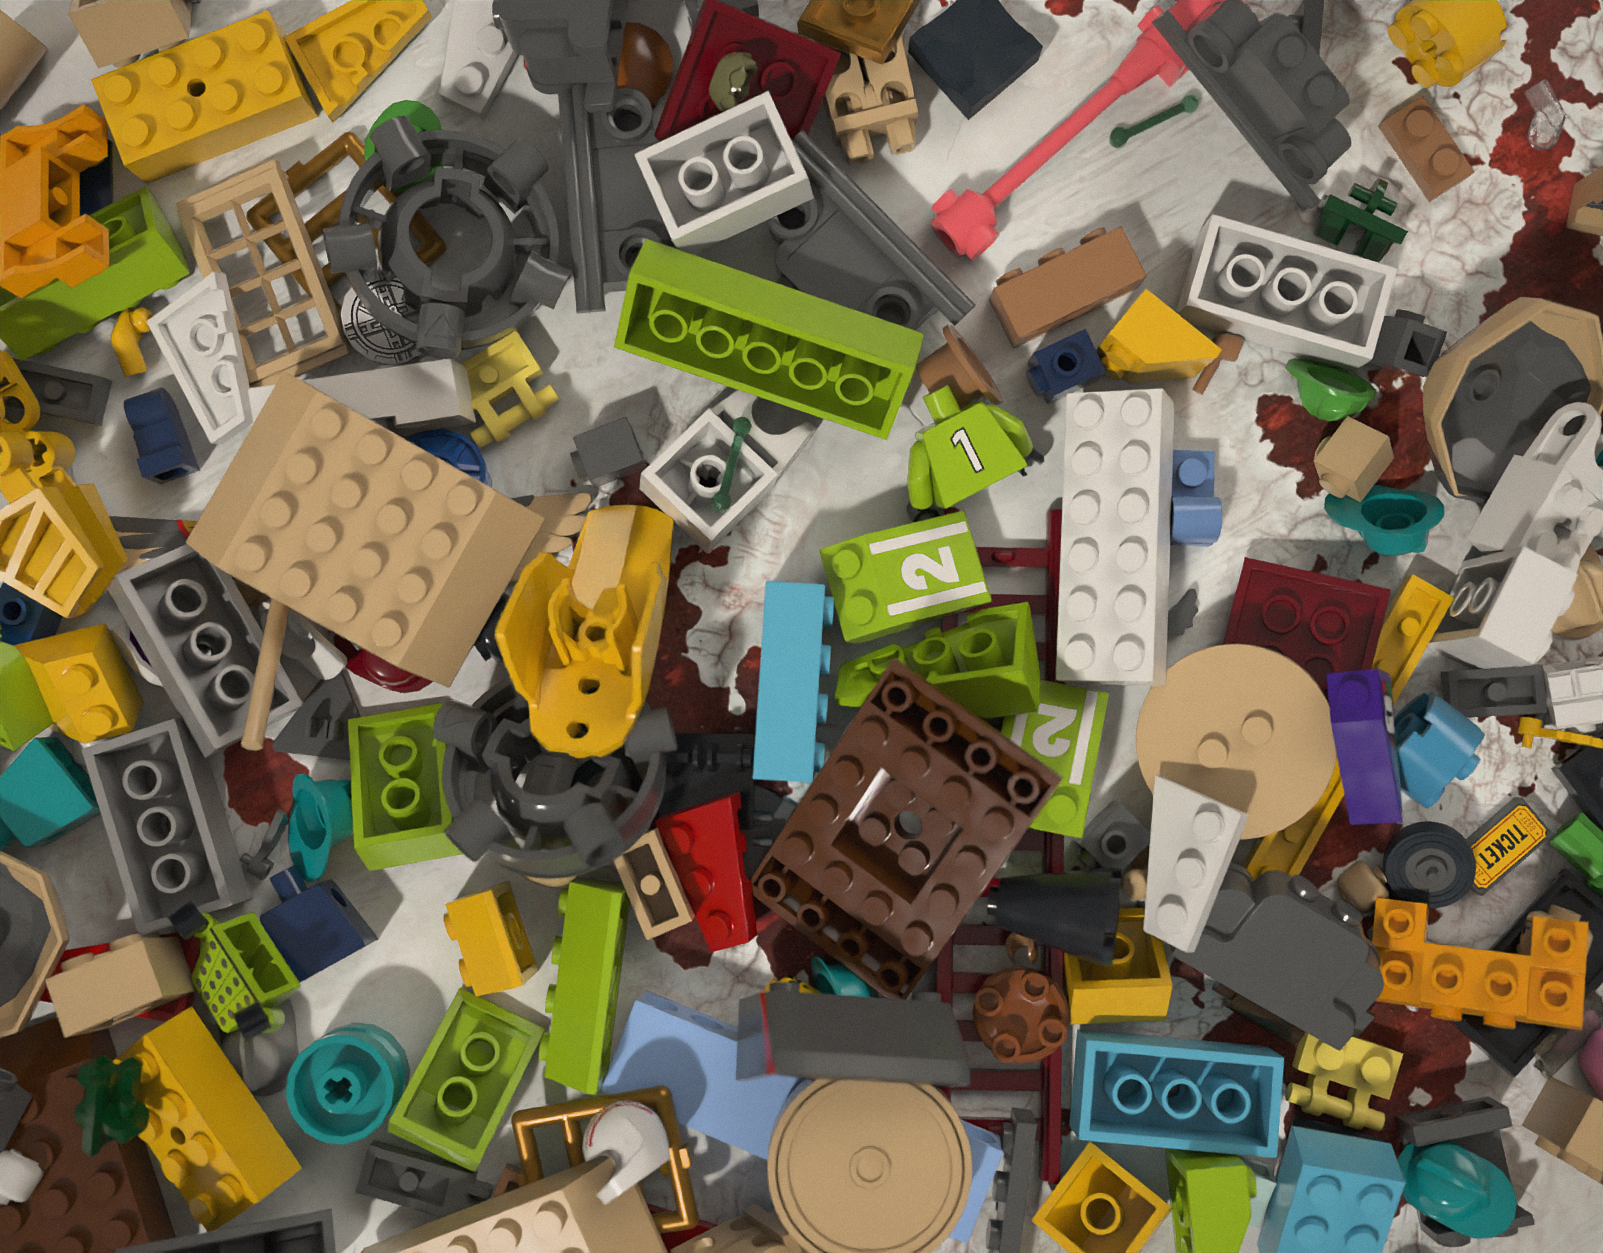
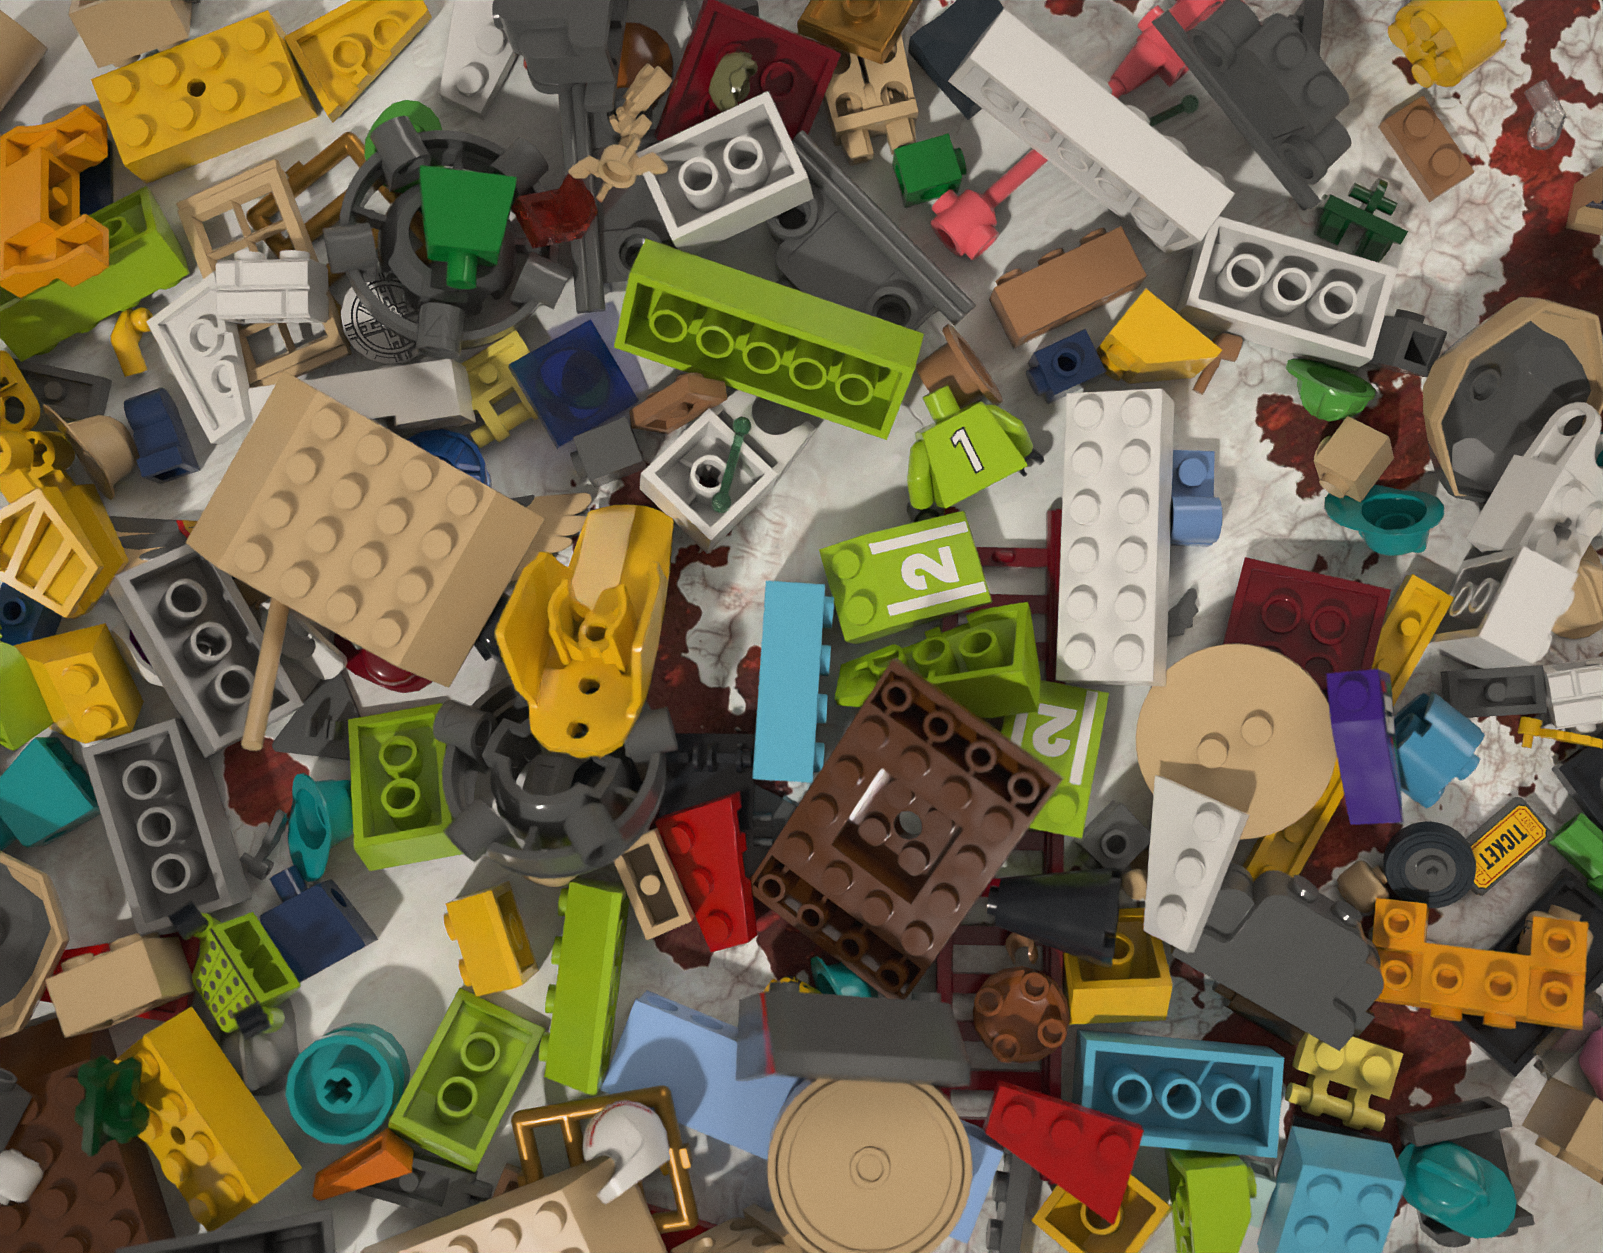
(102, 448): none -> tan piece
(272, 290): none -> white brick
(368, 1164): none -> orange piece
(464, 219): none -> green torso
(556, 214): none -> clear red bracket
(573, 383): none -> clear blue tile
(620, 162): none -> tan piece
(678, 403): none -> medium nougat plate
(928, 169): none -> green brick
(1067, 1143): none -> red wing
(1091, 134): none -> white brick

